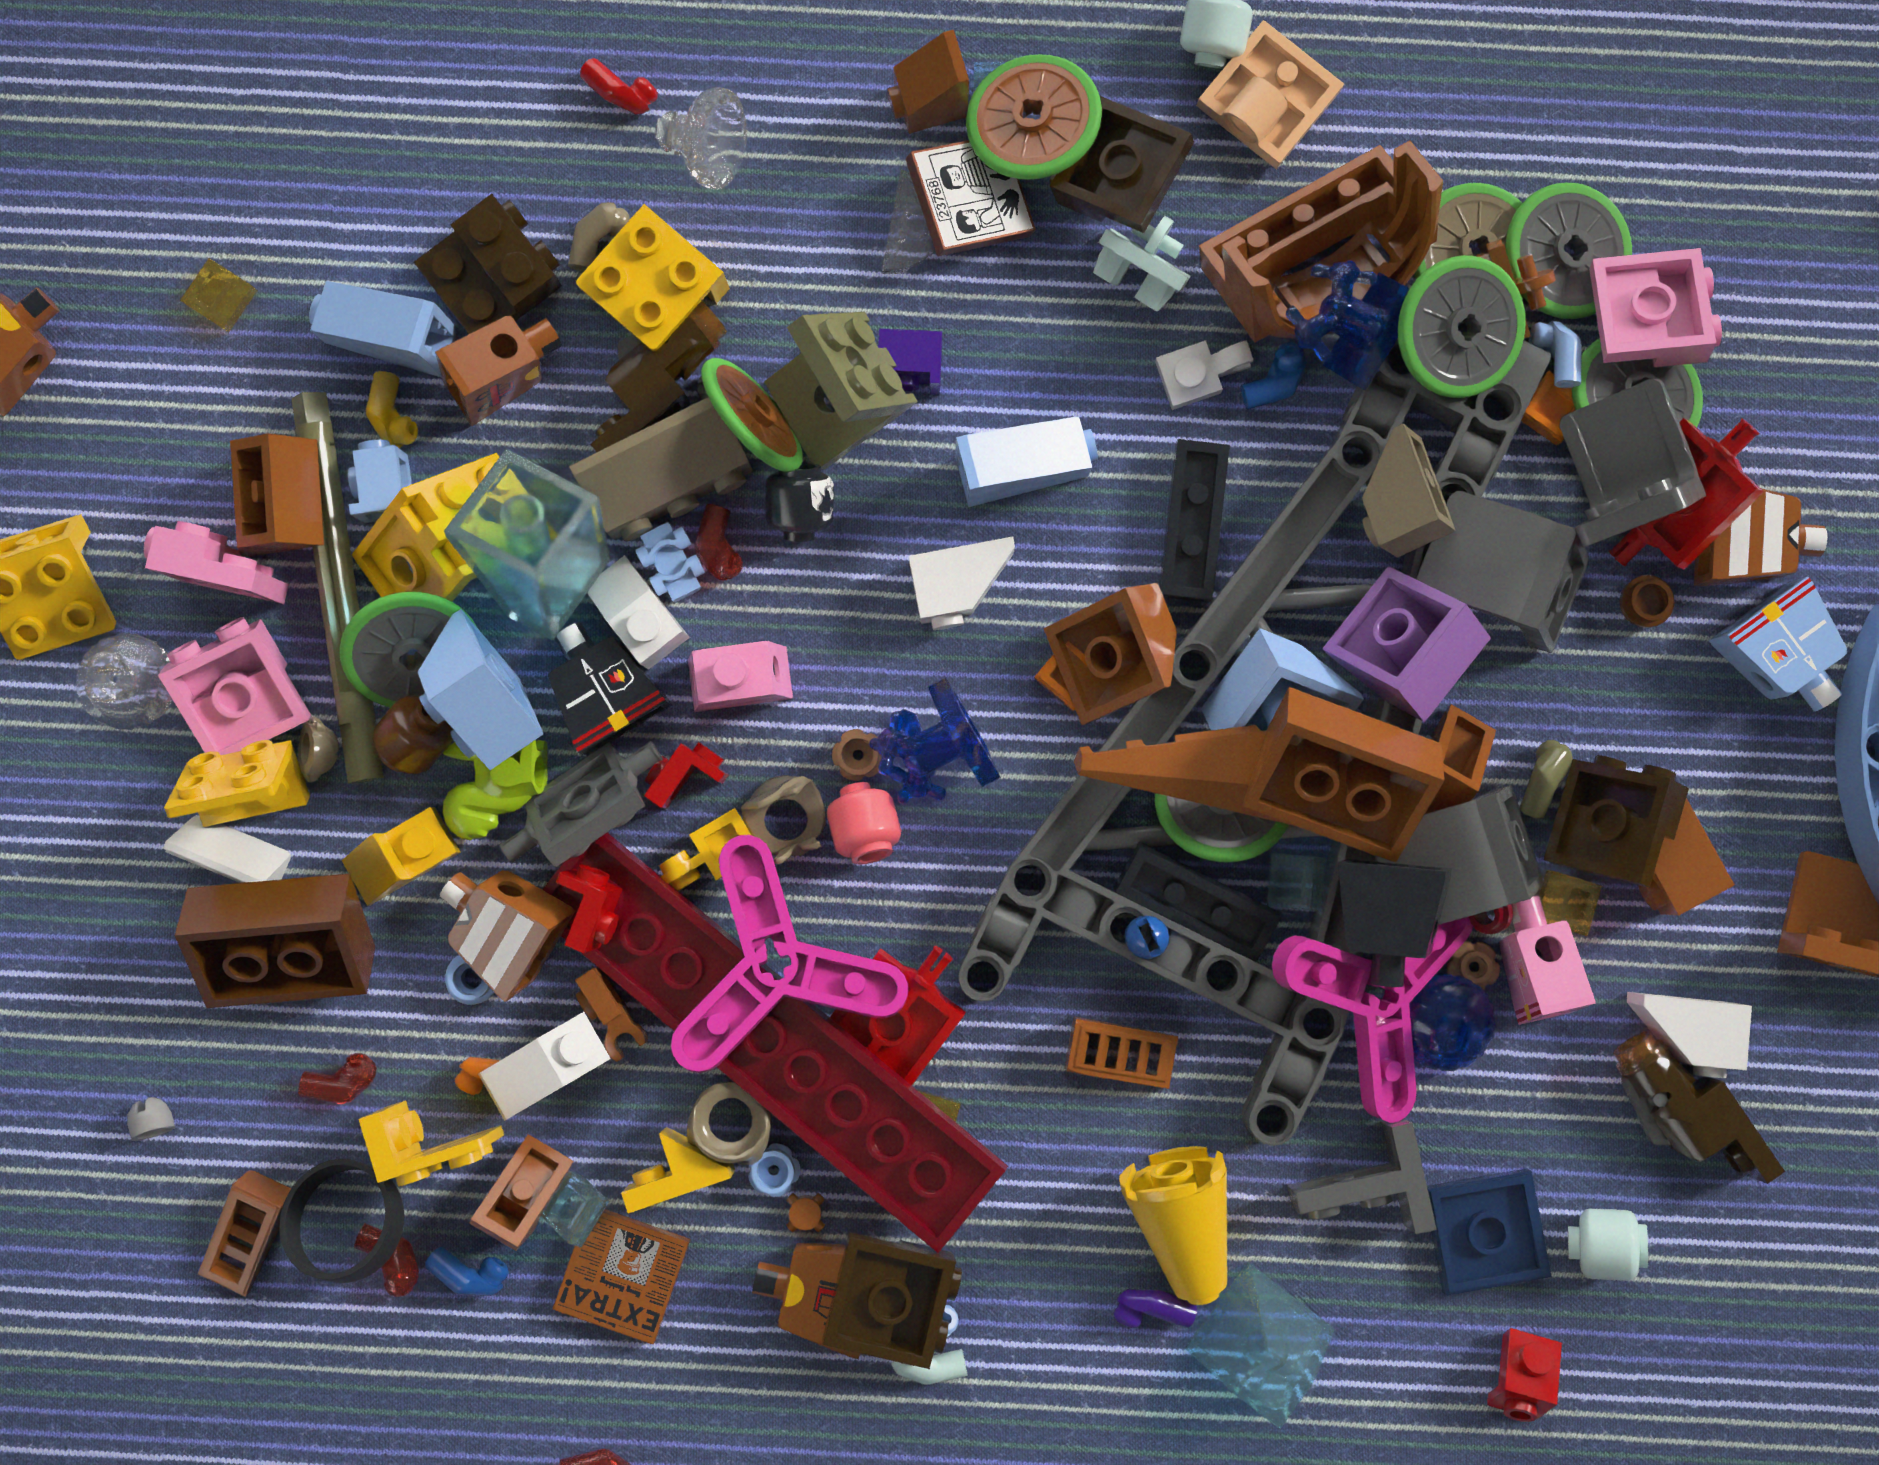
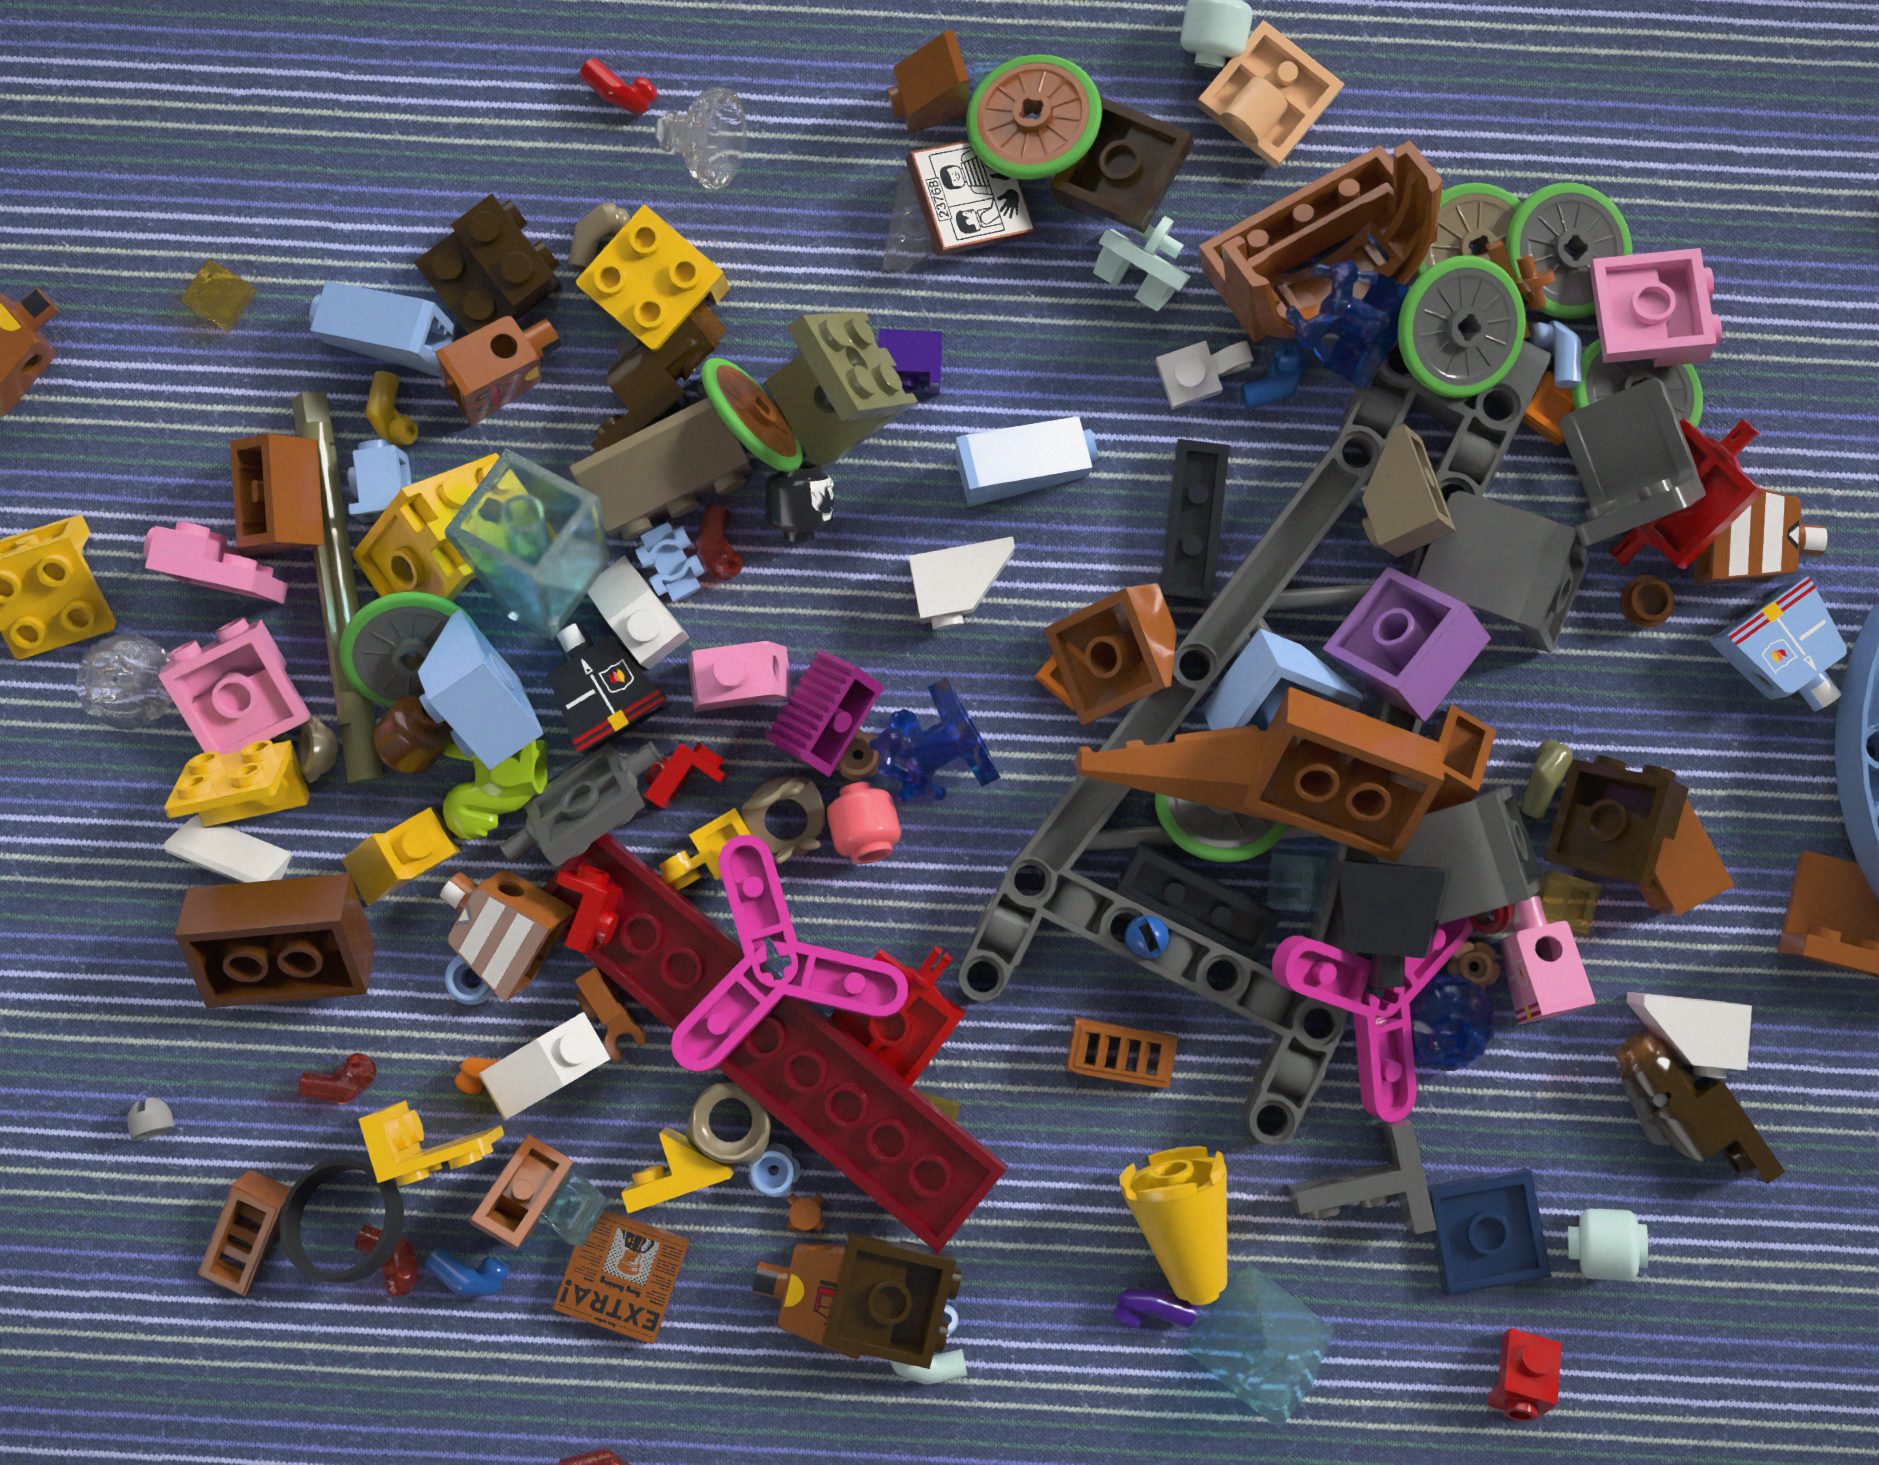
(824, 712): none -> magenta brick

